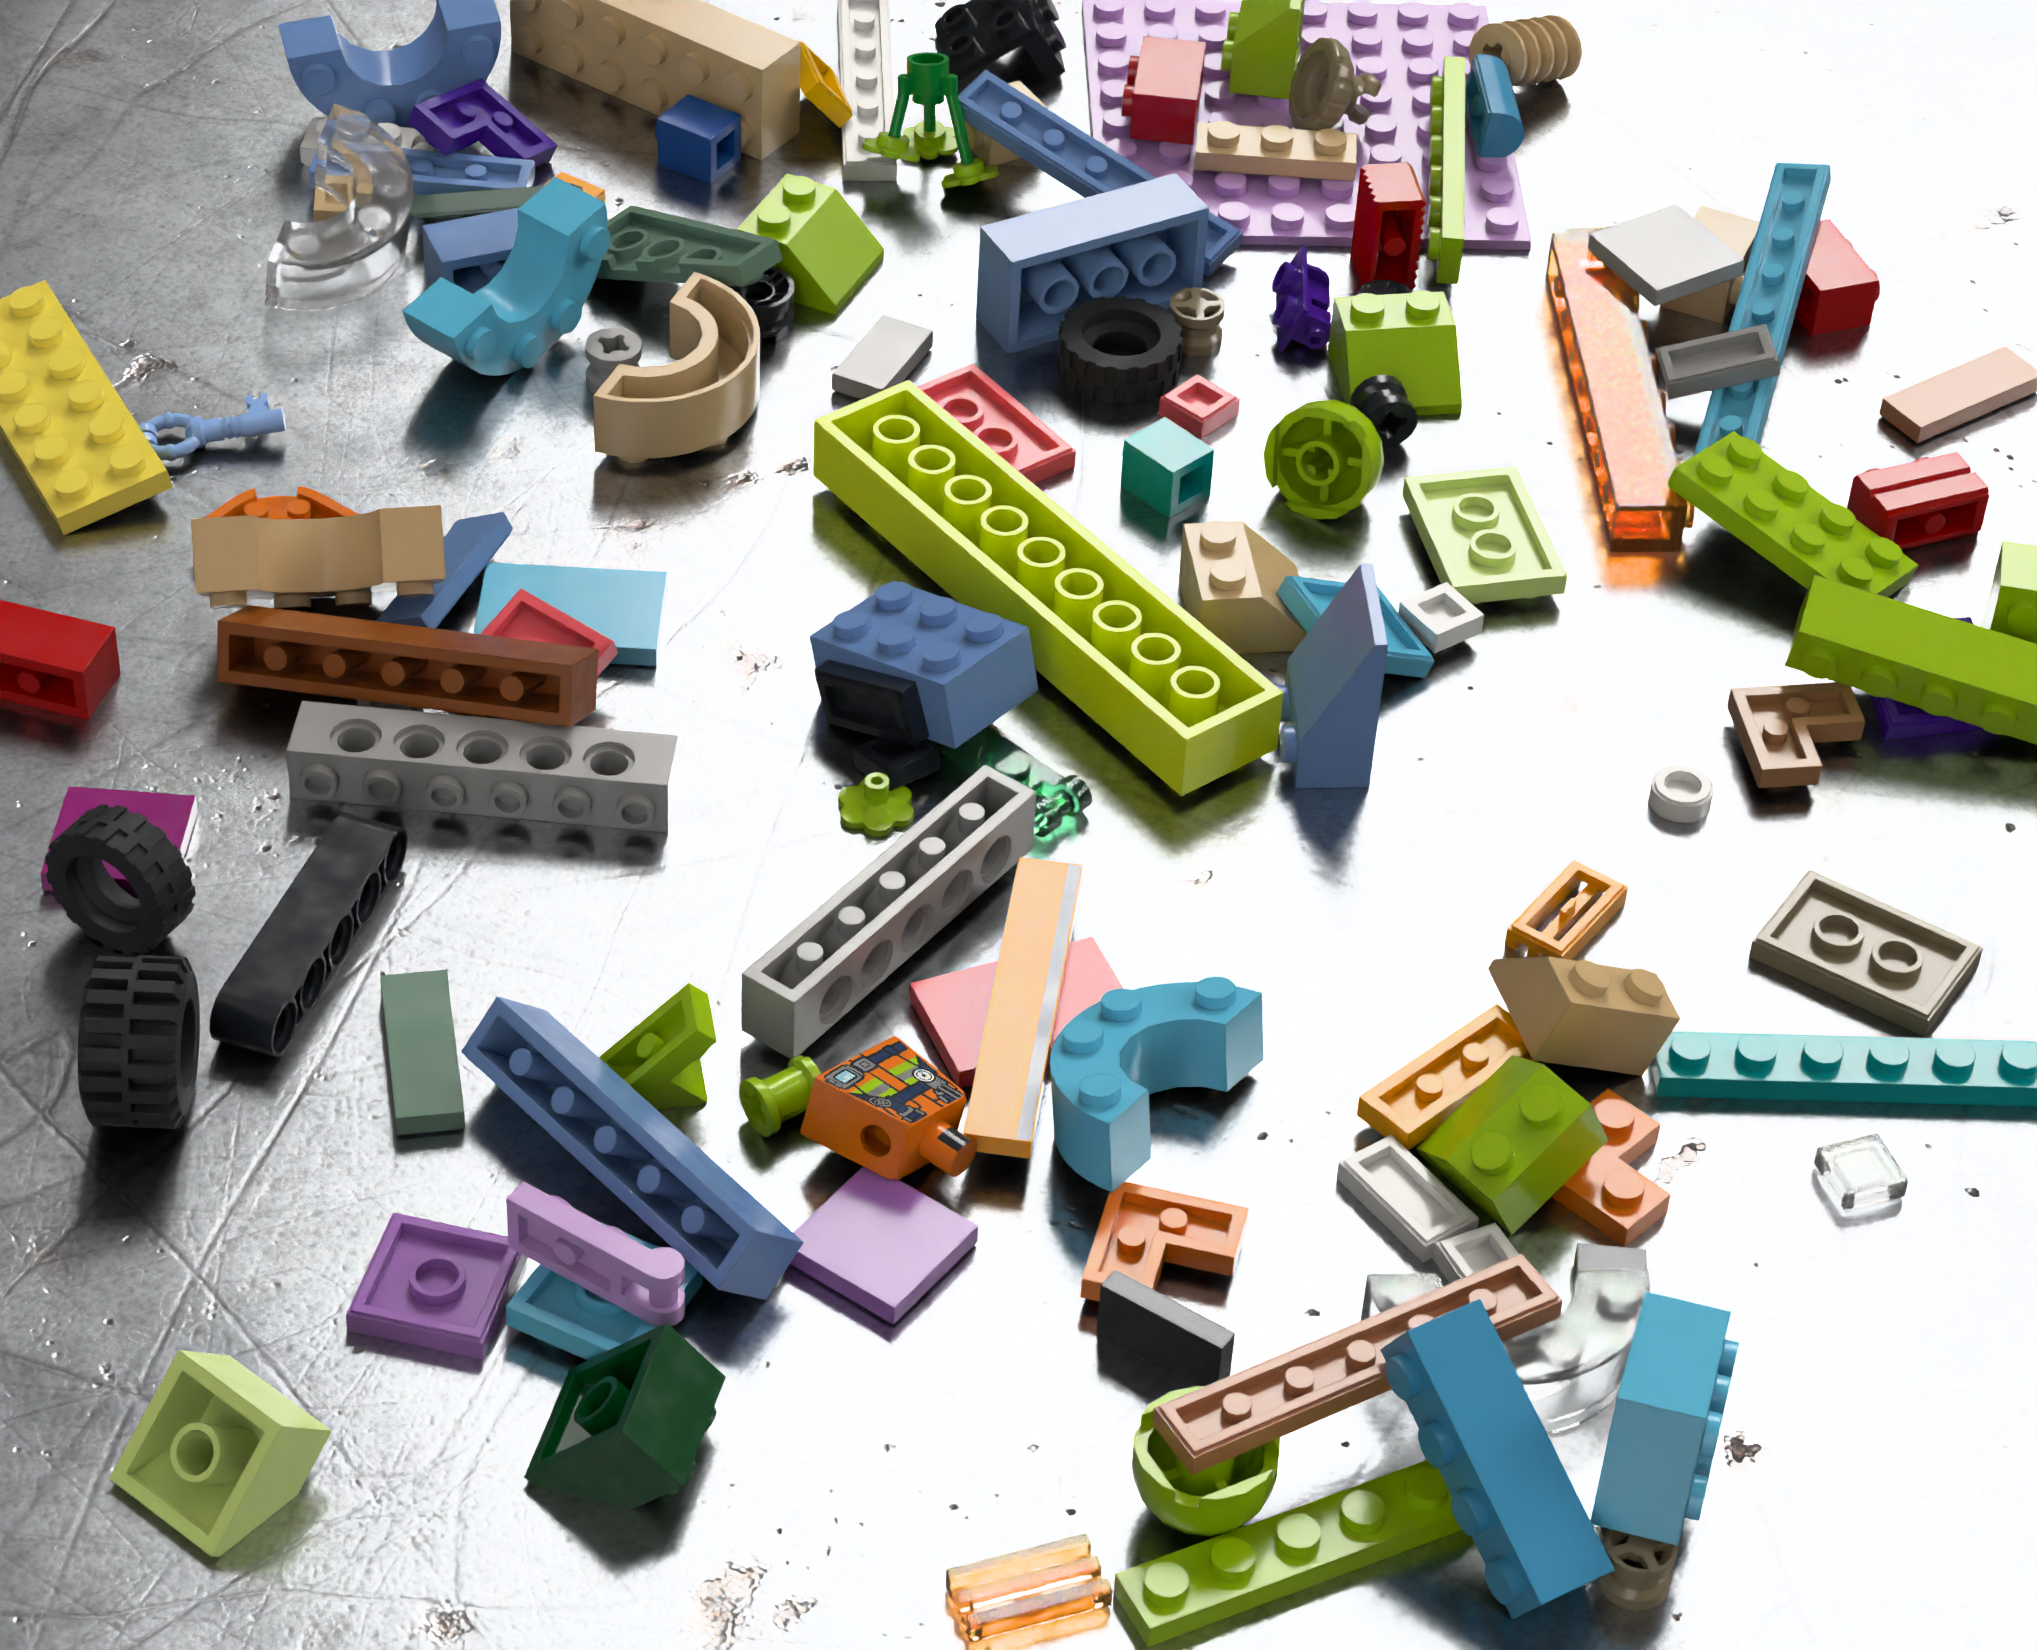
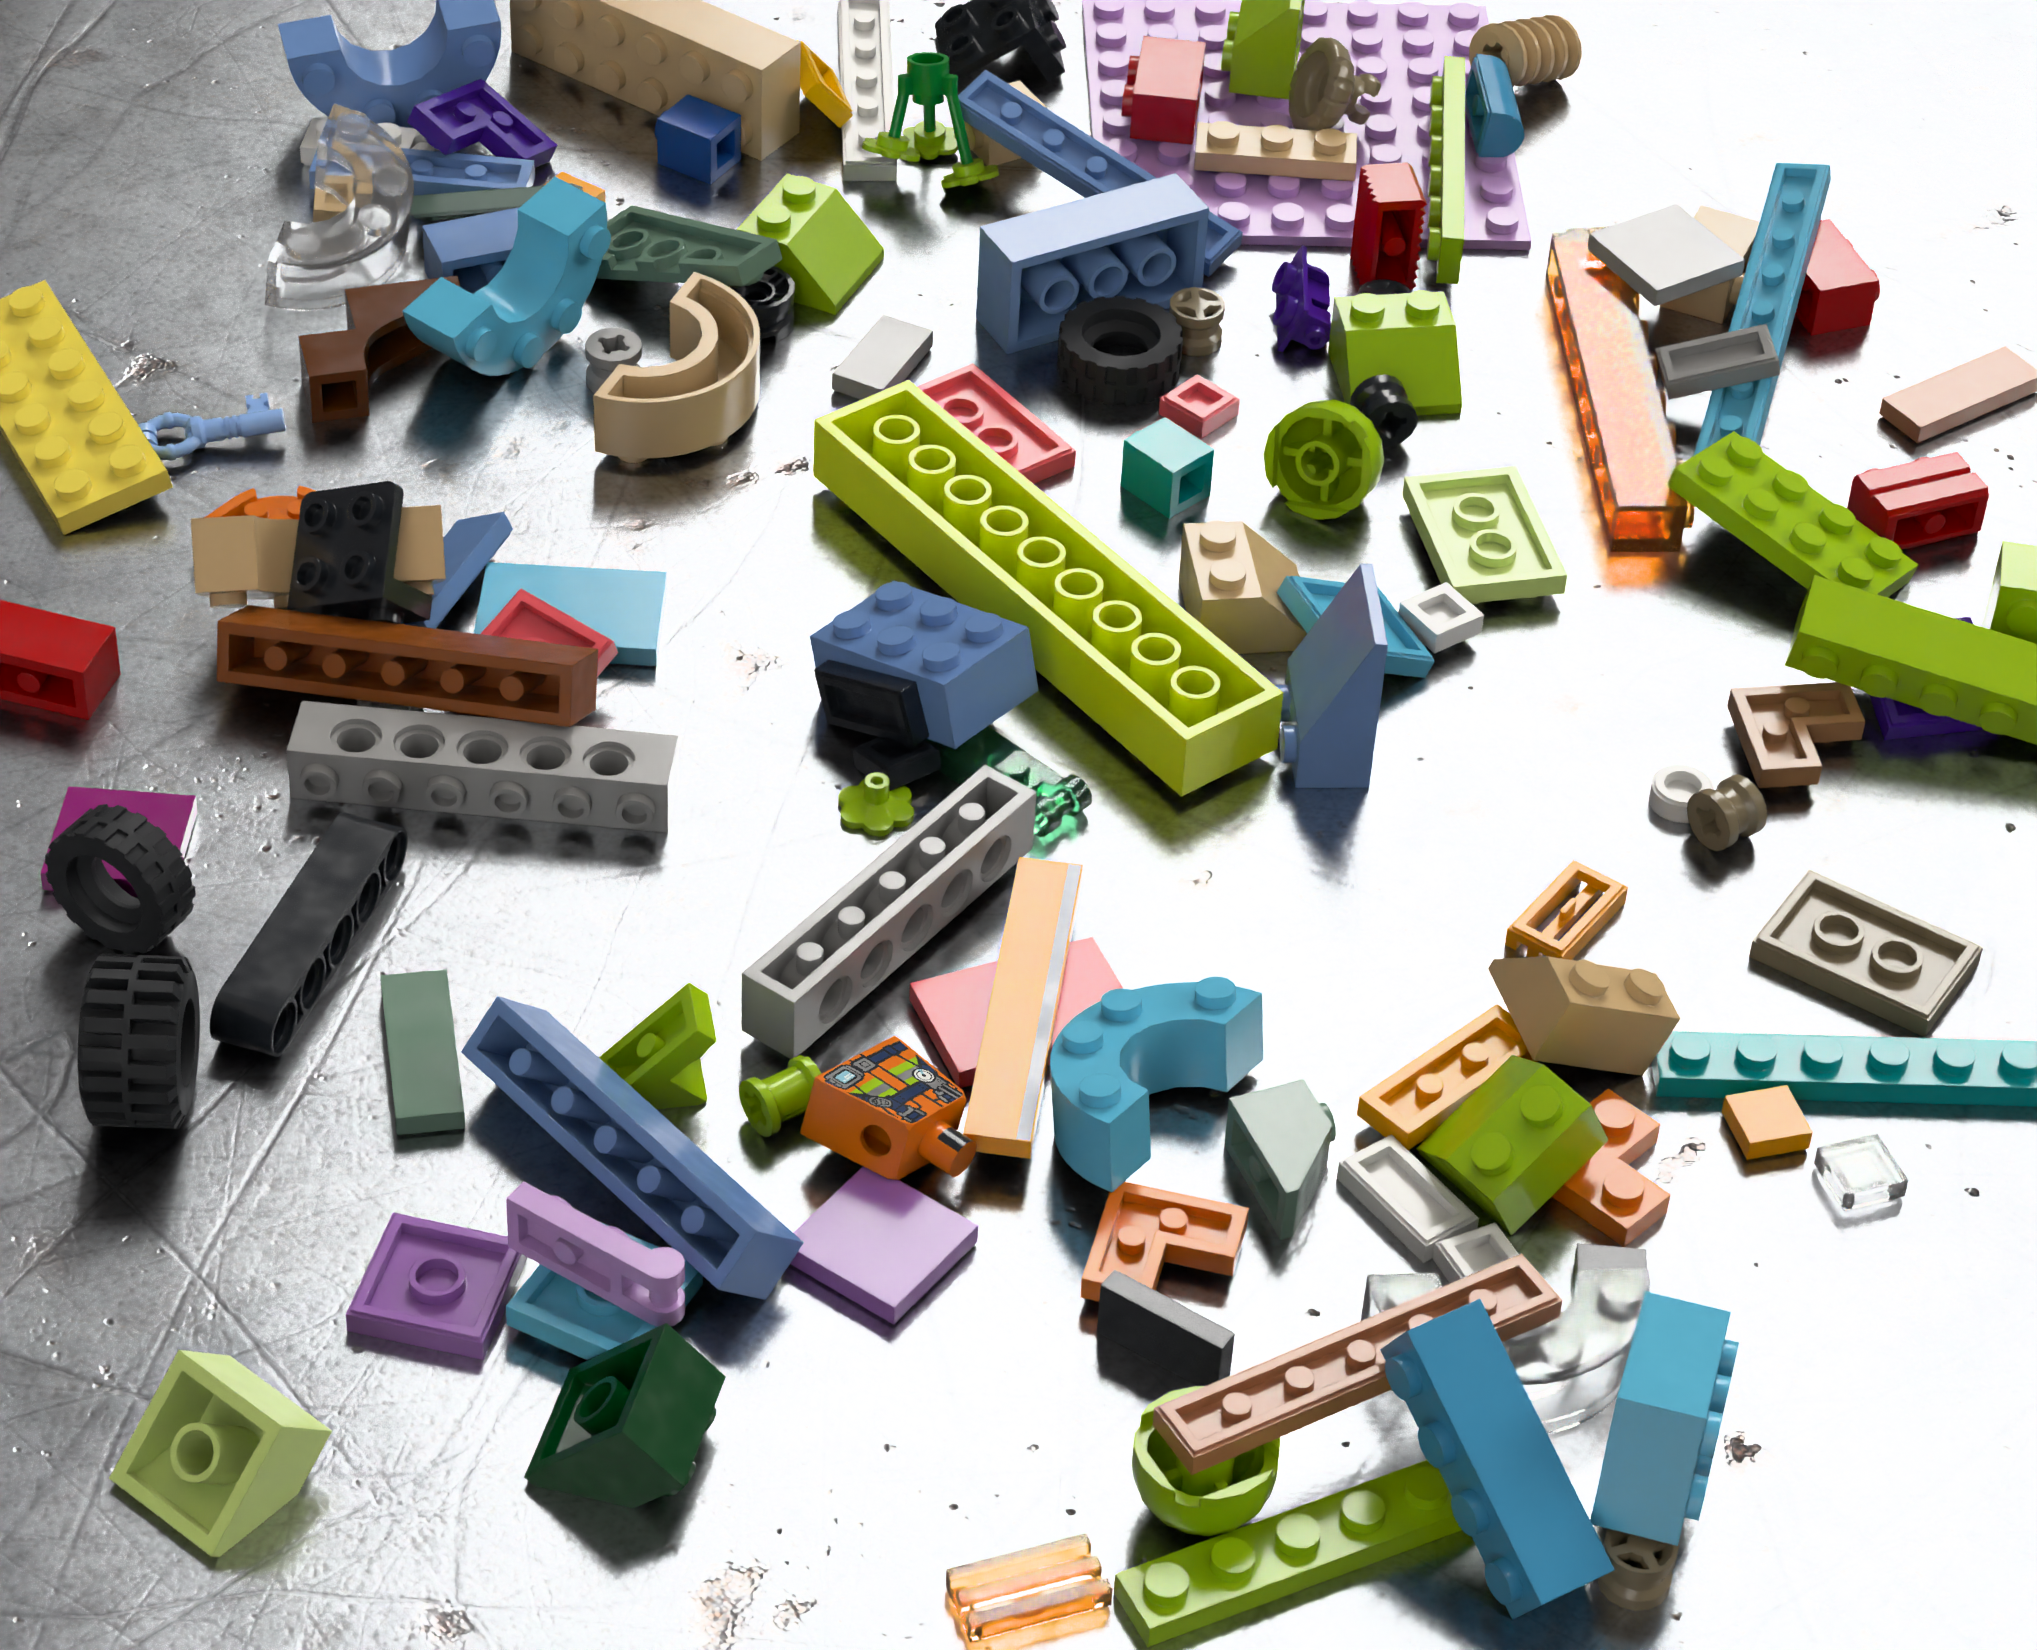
(345, 363): none -> reddish brown arch
(349, 556): none -> black bracket
(1281, 1149): none -> slope
(1727, 812): none -> dark tan wheel
(1767, 1122): none -> tile

